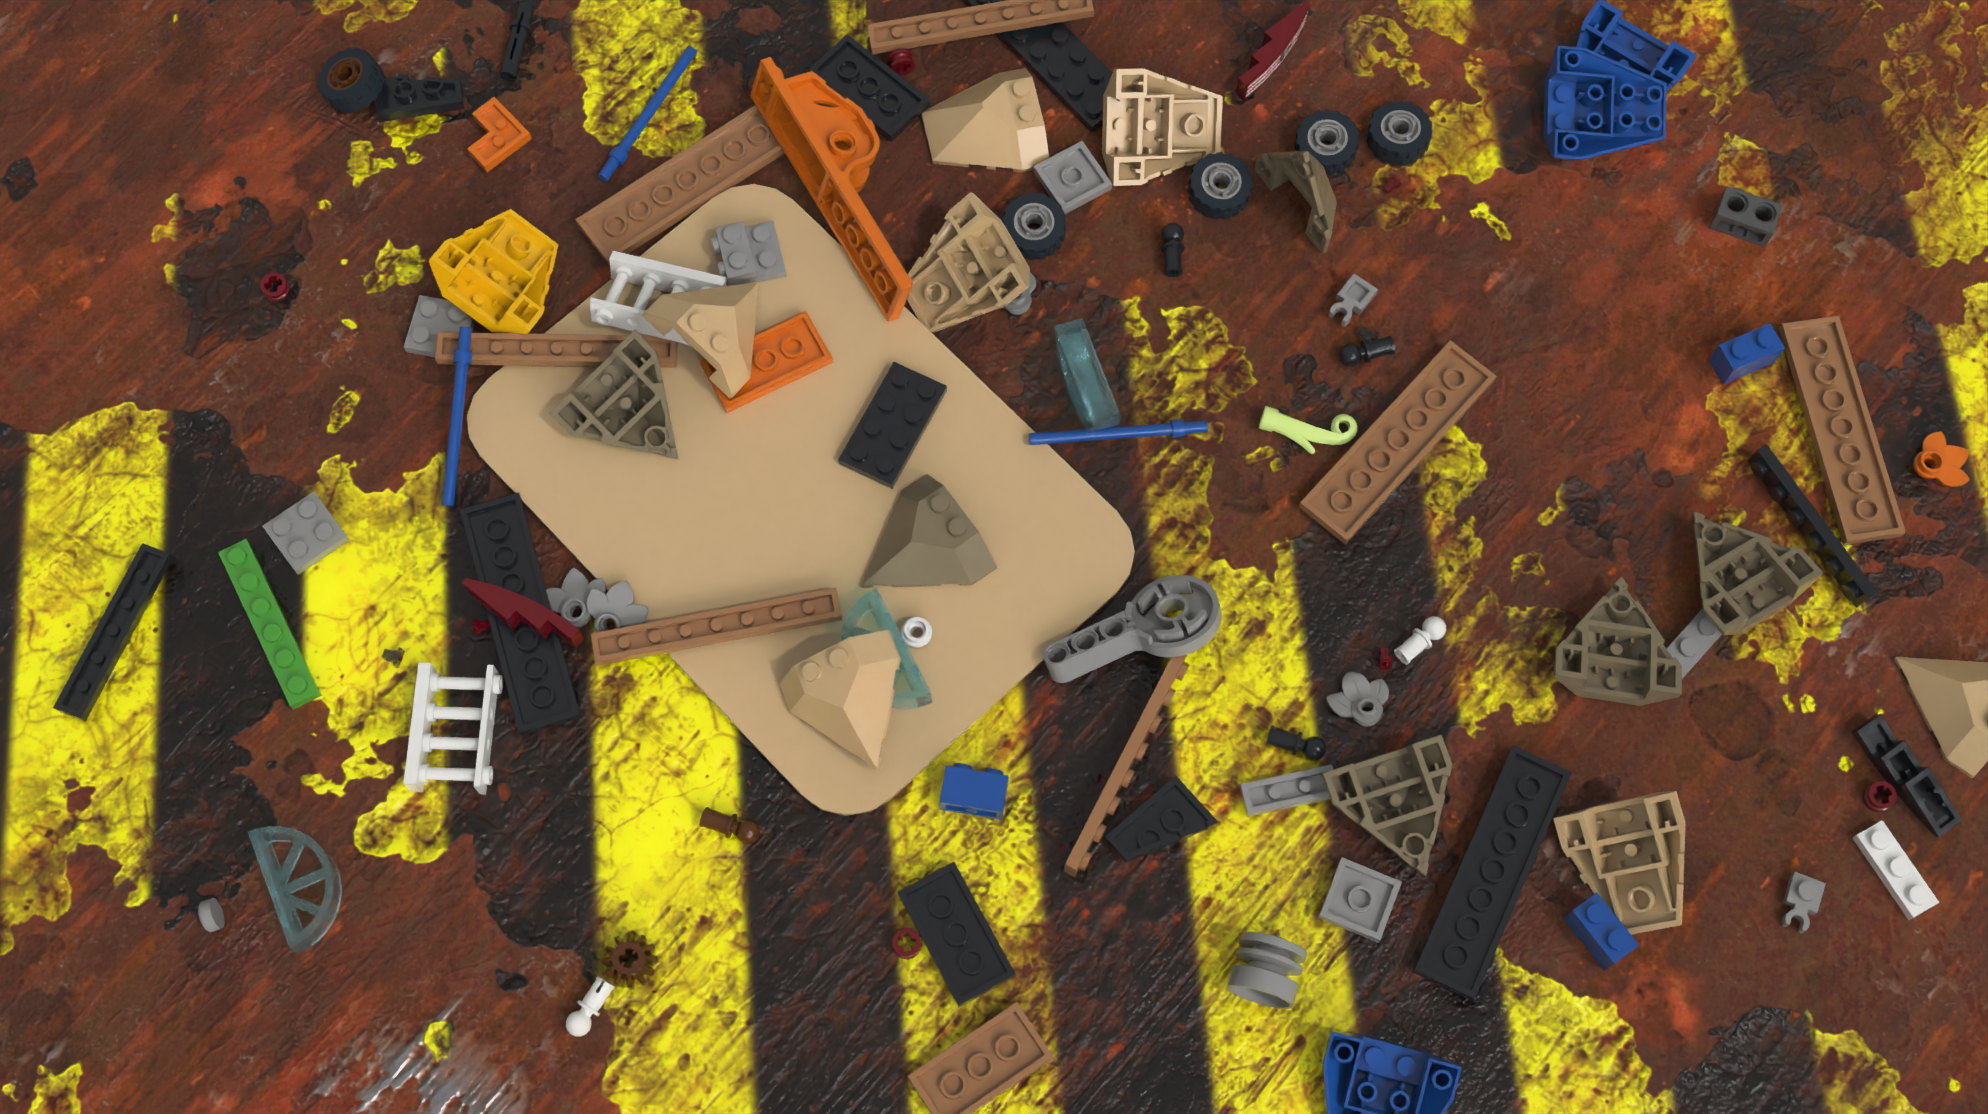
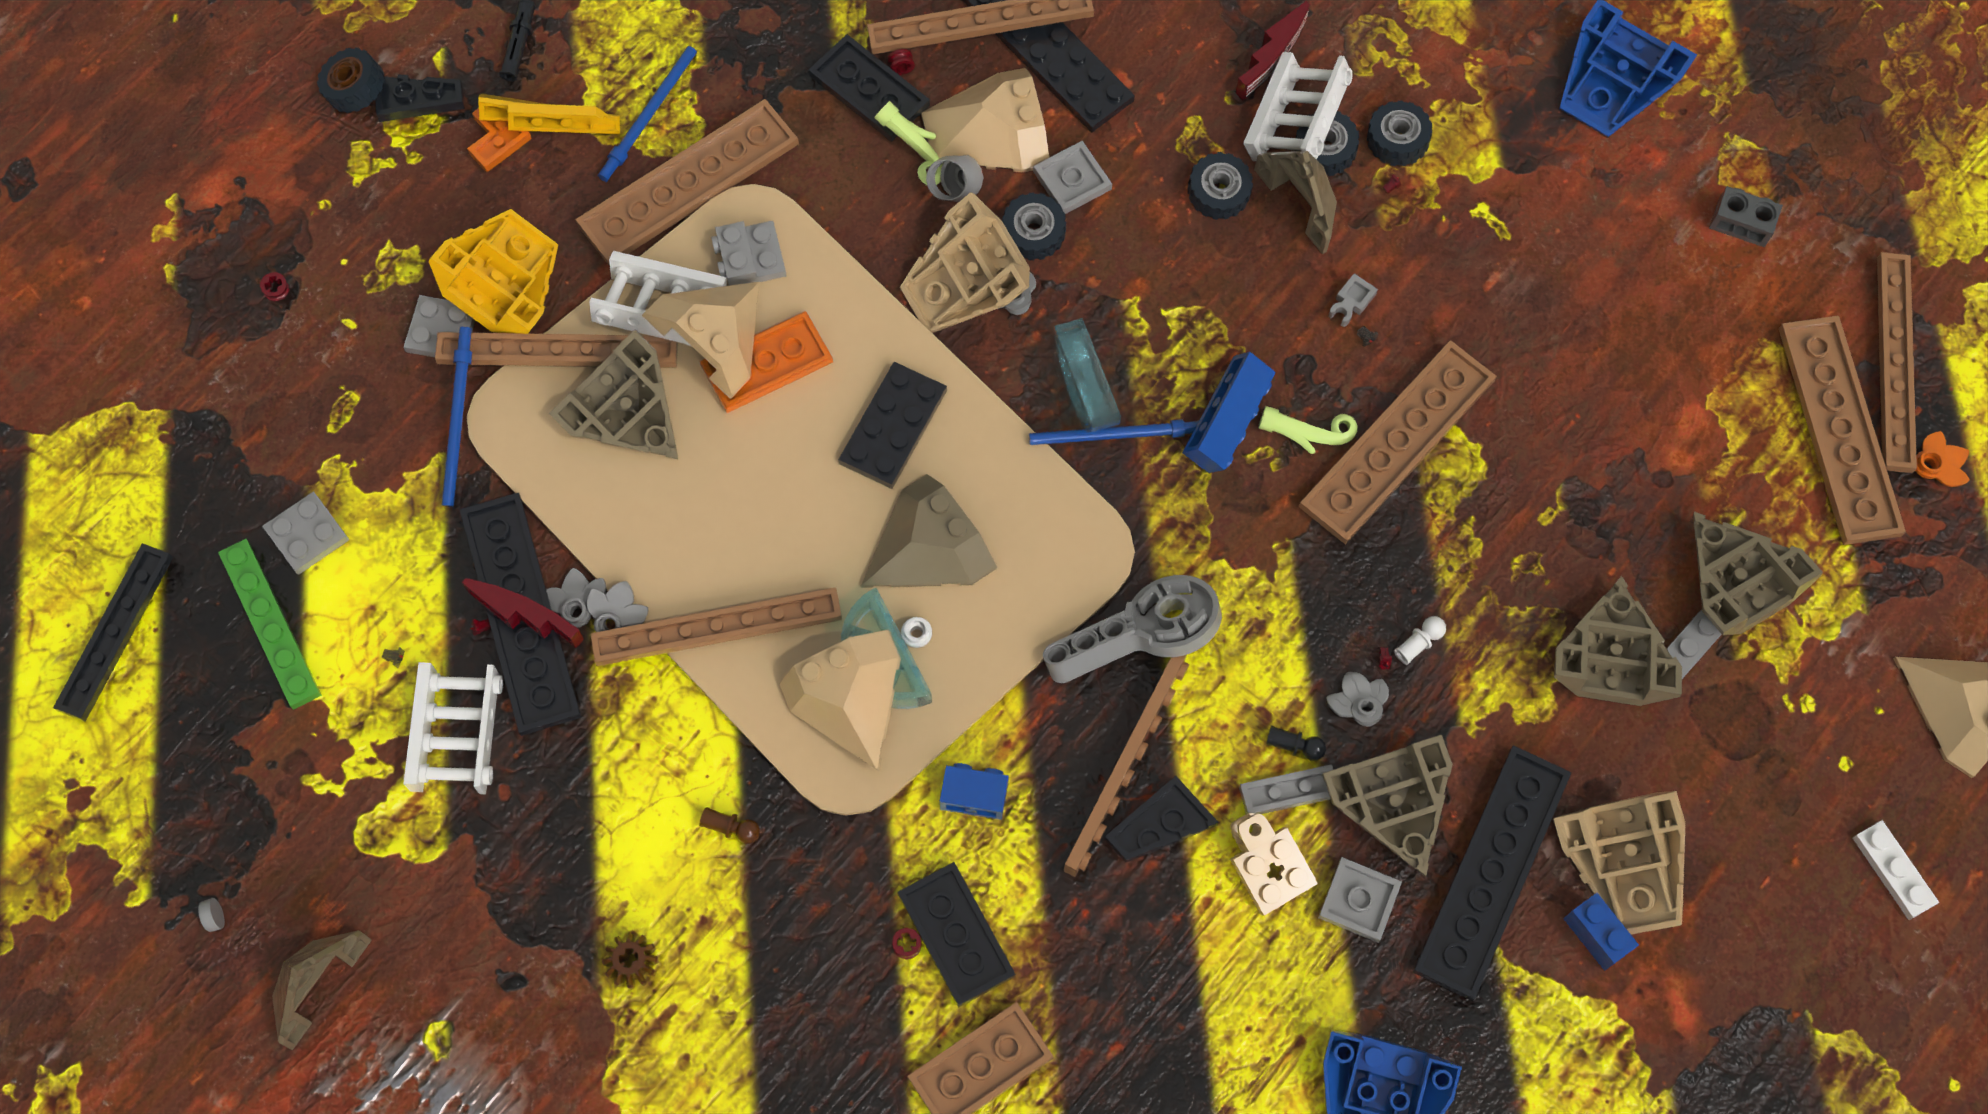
(280, 891): clear light blue window -> none
(302, 972): none -> dark tan wedge
(543, 117): none -> yellow wedge
(579, 1022): white pin -> none
(833, 158): orange piece -> none
(913, 136): none -> yellowish green plant
(958, 177): none -> light grey helmet
(1156, 125): tan wedge -> none
(1172, 248): black pin -> none
(1229, 412): none -> blue brick
(1258, 852): none -> plate
(1268, 963): light grey wheel -> none
(1281, 92): none -> white fence
(1351, 354): black pin -> none
(1599, 106): blue wedge -> none
(1746, 353): blue brick -> none
(1803, 897): light grey plate -> none
(1811, 525): black plate -> none
(1884, 787): dark red bush -> none
(1896, 362): none -> medium nougat plate
(1912, 782): black slope -> none

